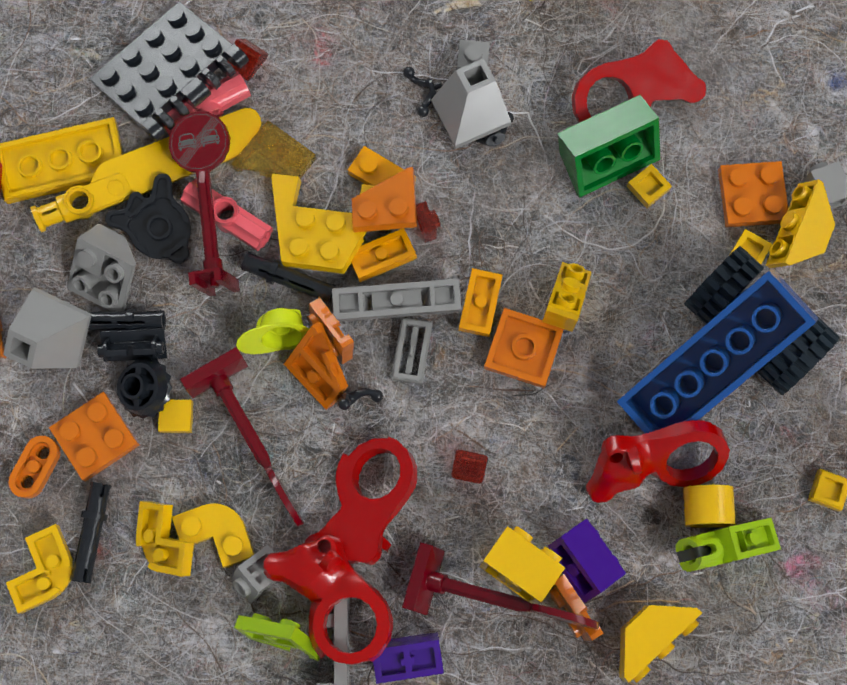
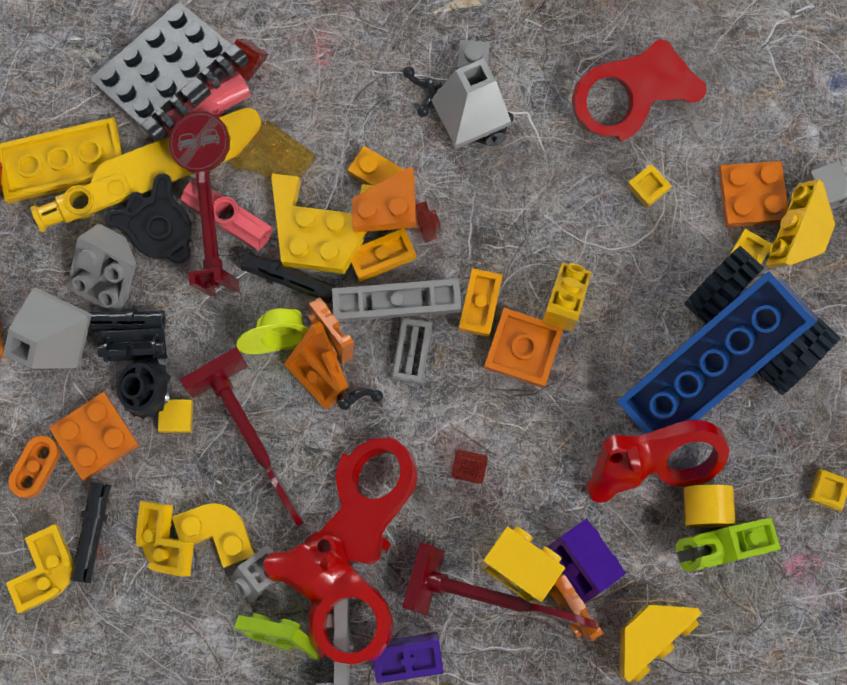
(610, 145): green slope -> none

